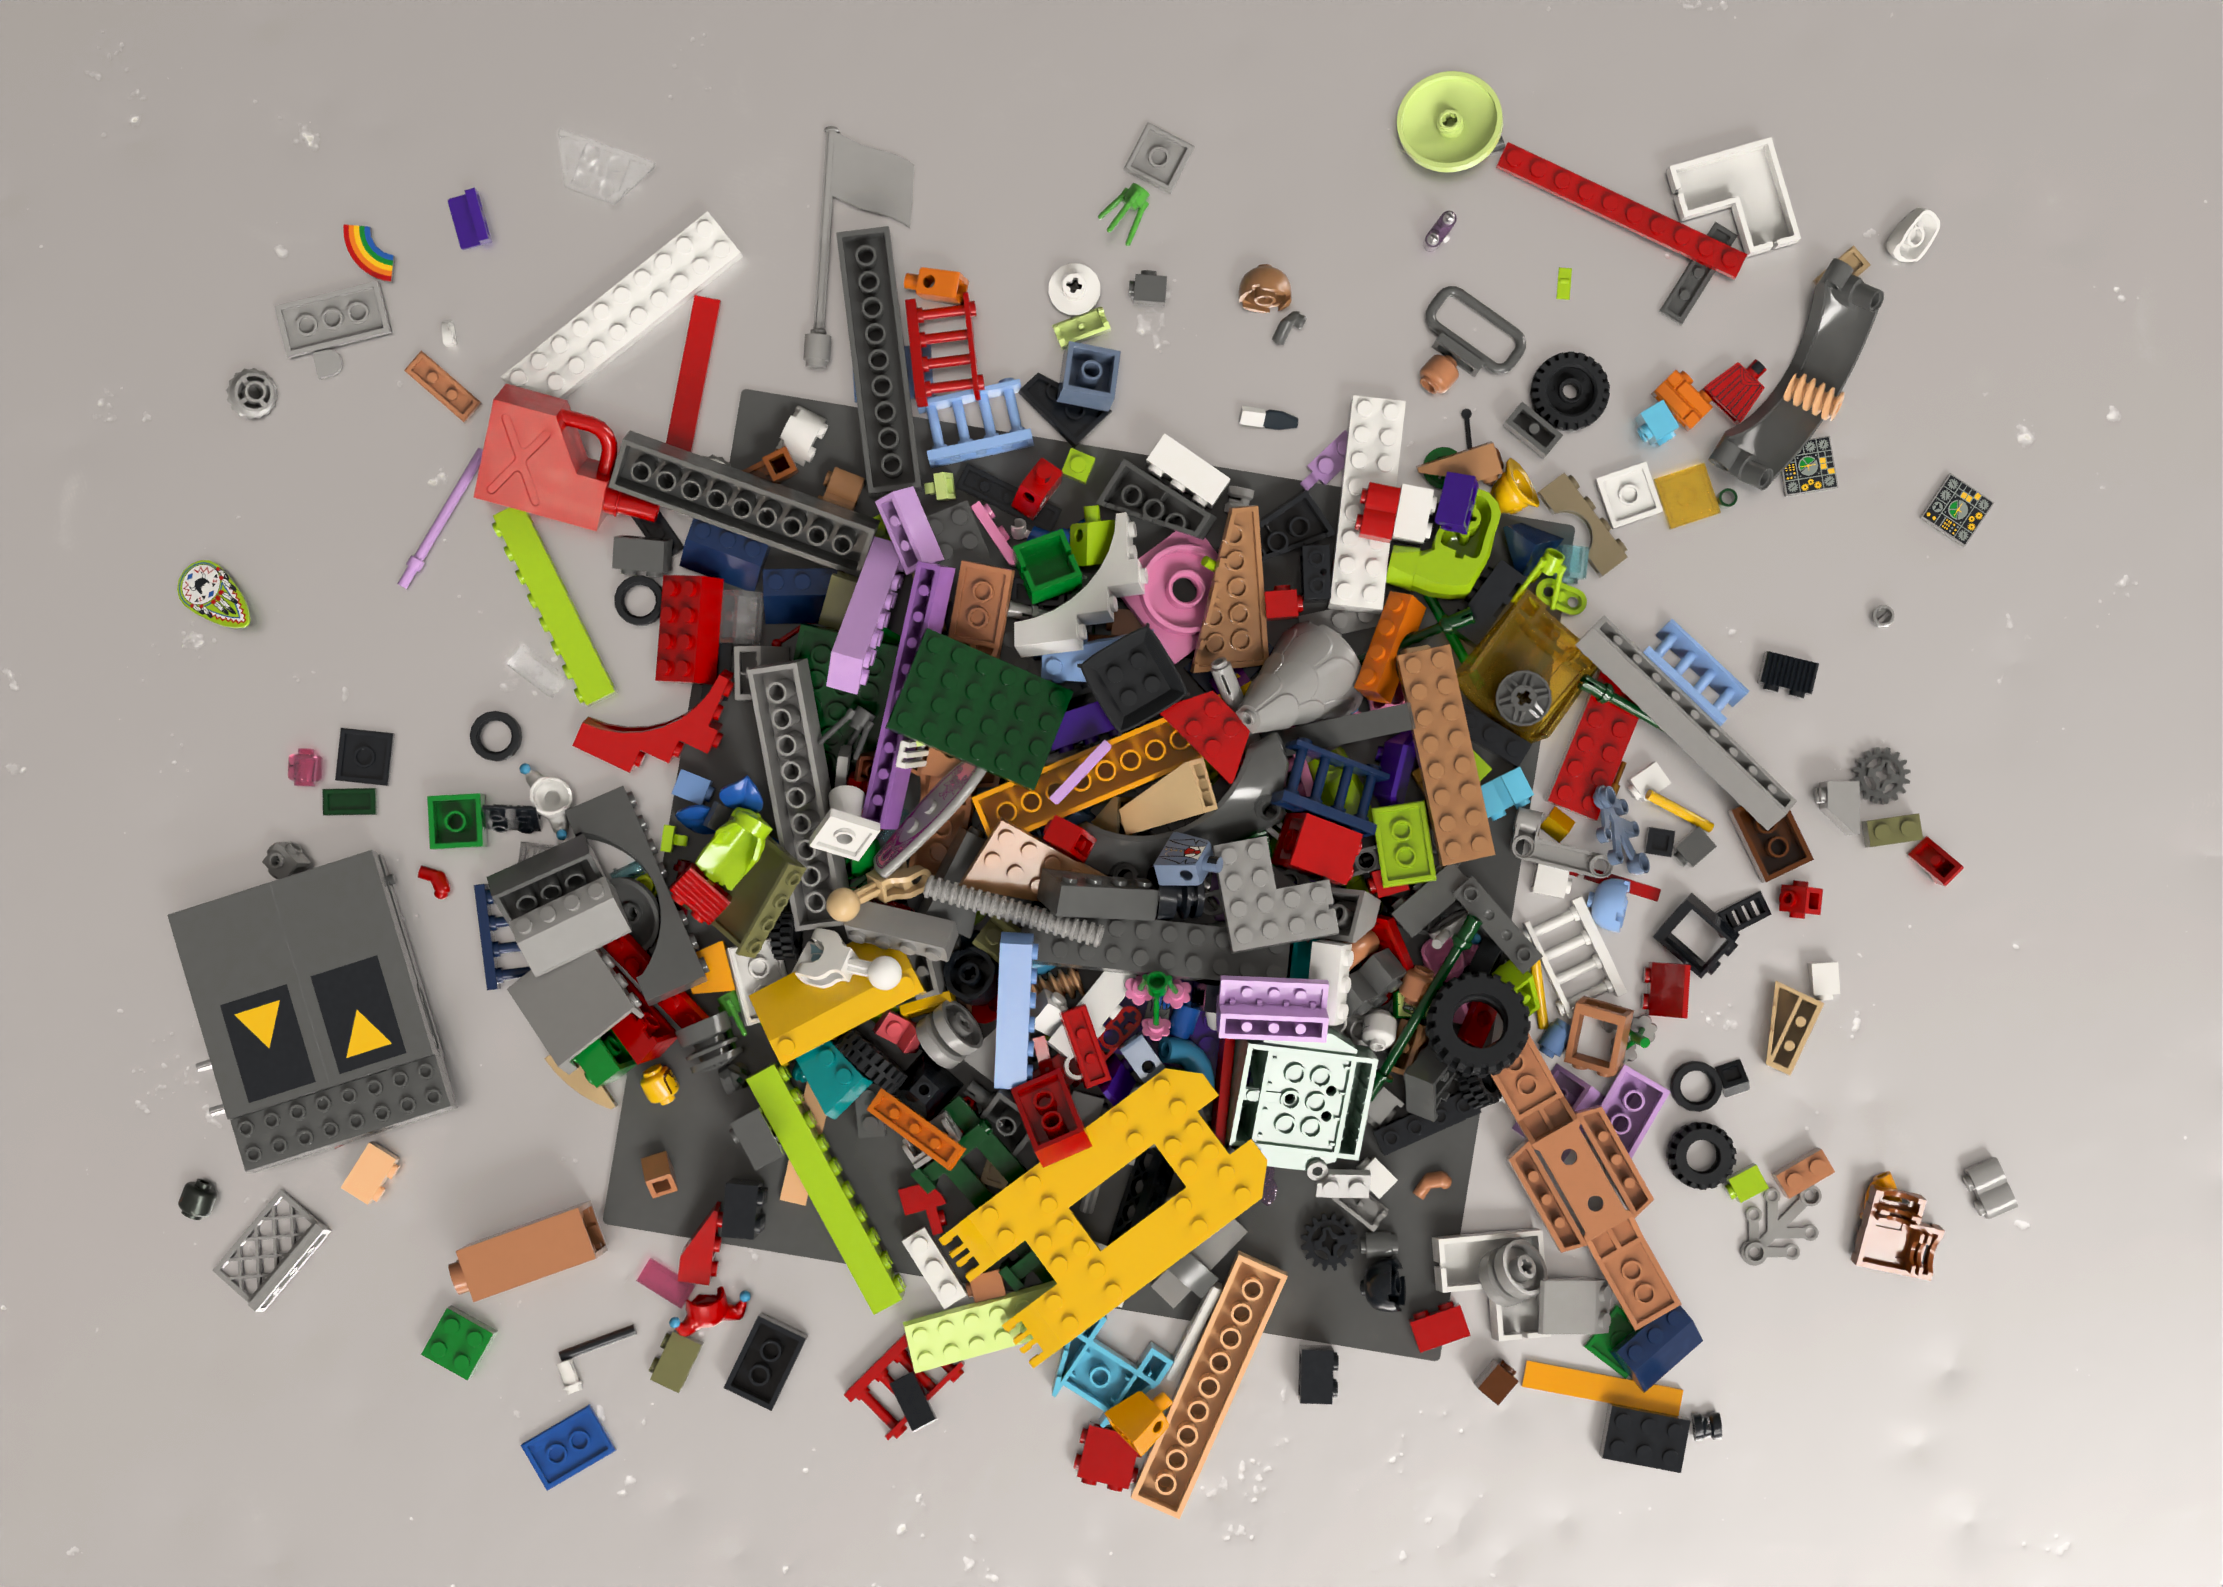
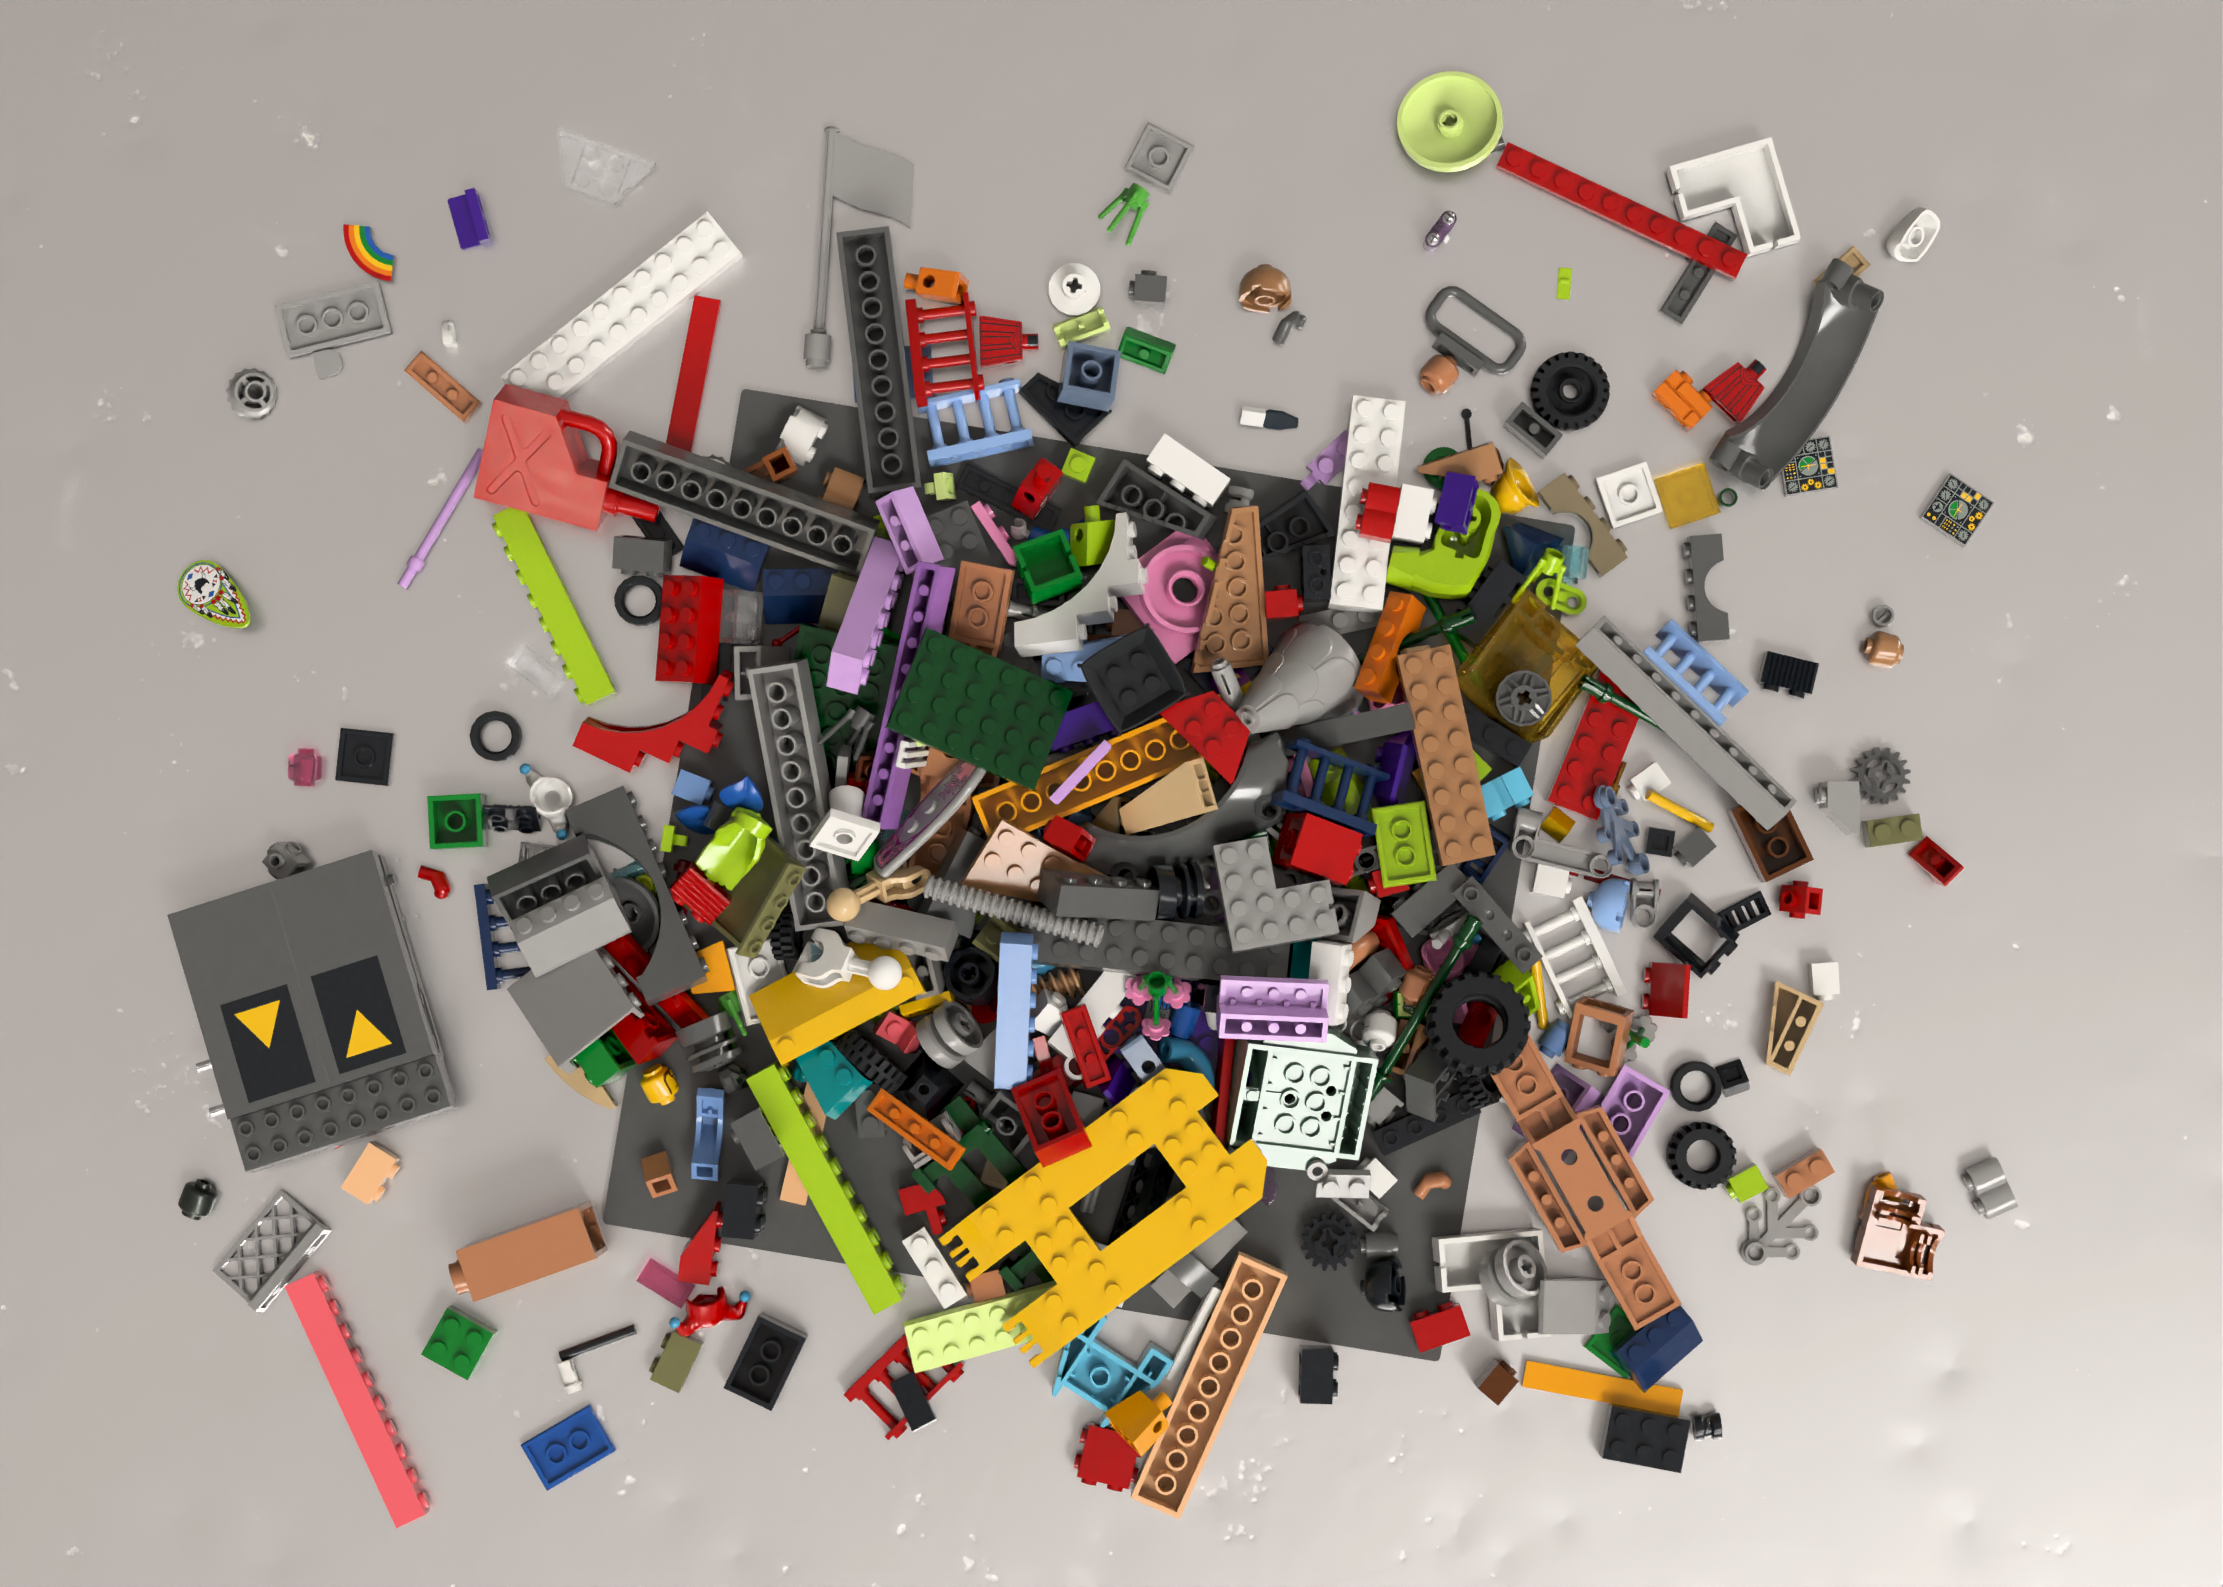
(350, 801): dark green tile -> none
(357, 1399): none -> coral brick
(709, 1134): none -> medium blue arch
(1003, 342): none -> red torso
(1146, 350): none -> green slope
(1186, 861): sand blue torso -> none
(1480, 877): none -> dark blue slope
(1643, 900): none -> light grey piece
(1656, 424): medium azure brick -> none
(1708, 622): none -> dark grey arch
(1813, 397): light nougat piece -> none
(1883, 649): none -> medium nougat head

